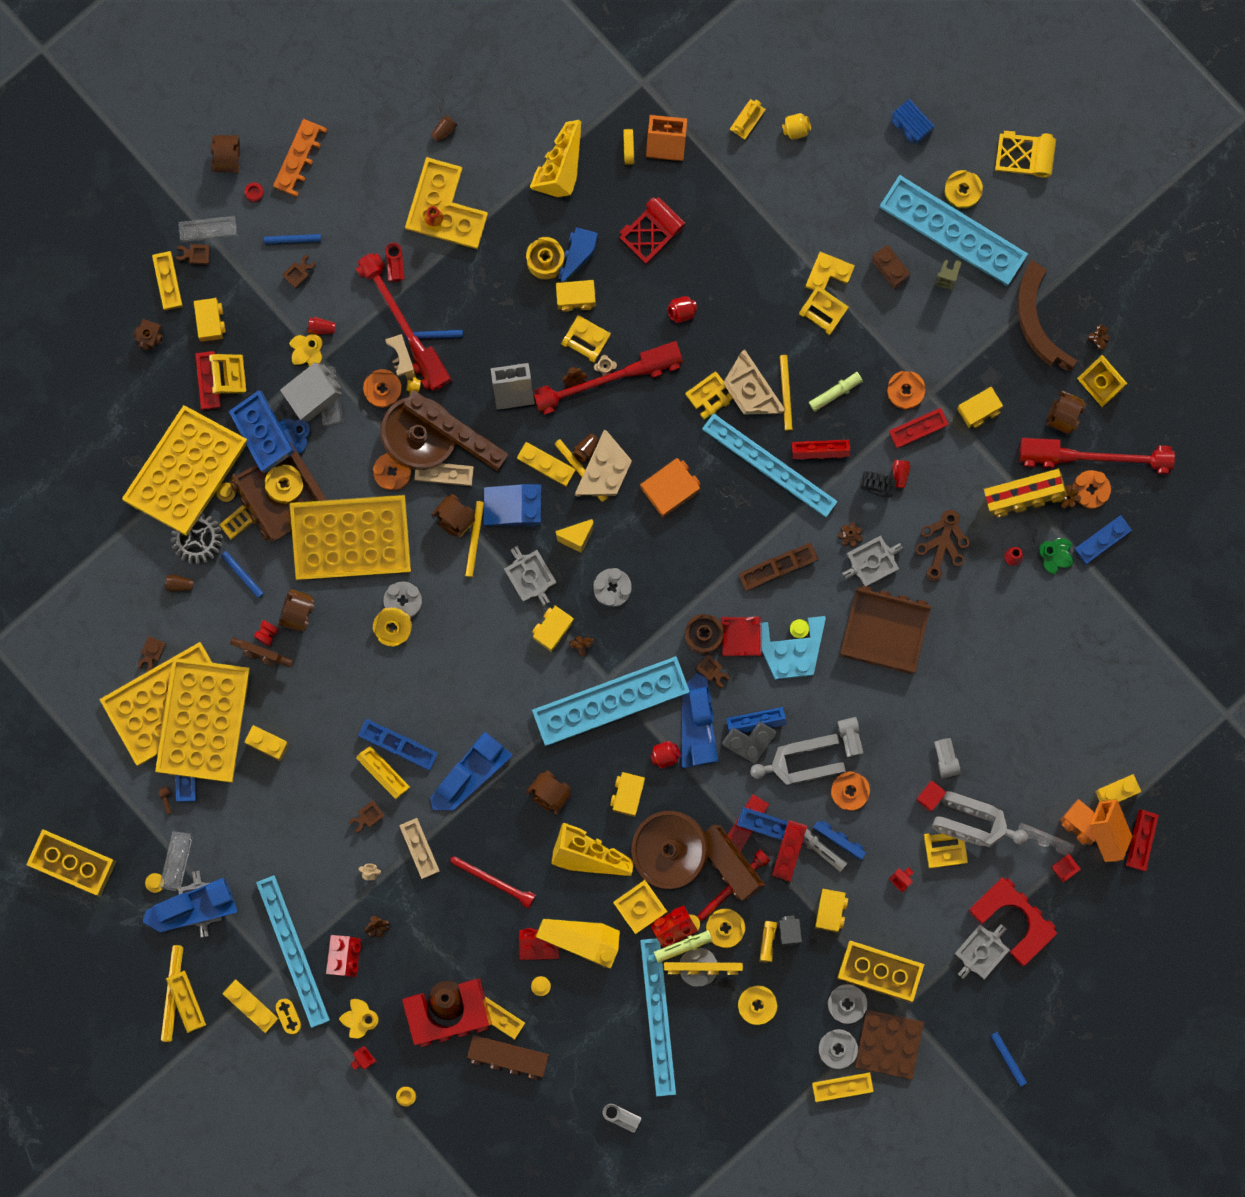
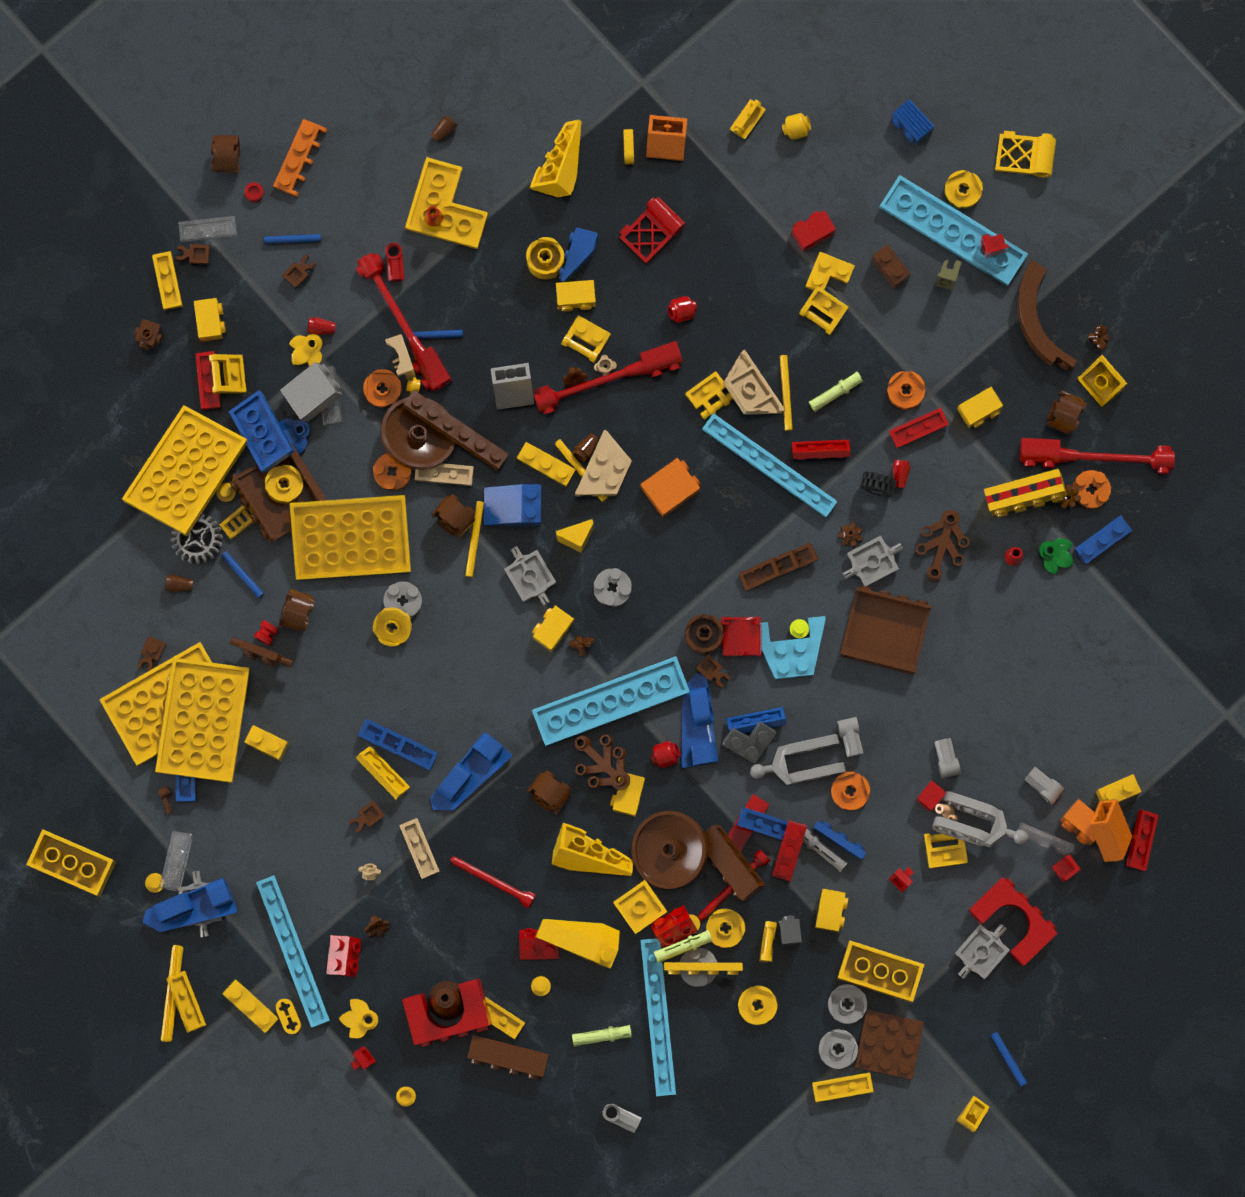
(601, 1035): none -> yellowish green pin
(604, 764): none -> reddish brown plant
(813, 230): none -> red brick
(947, 811): none -> light nougat arm
(973, 1114): none -> yellow slope
(993, 245): none -> red panel
(1048, 788): none -> light grey piece

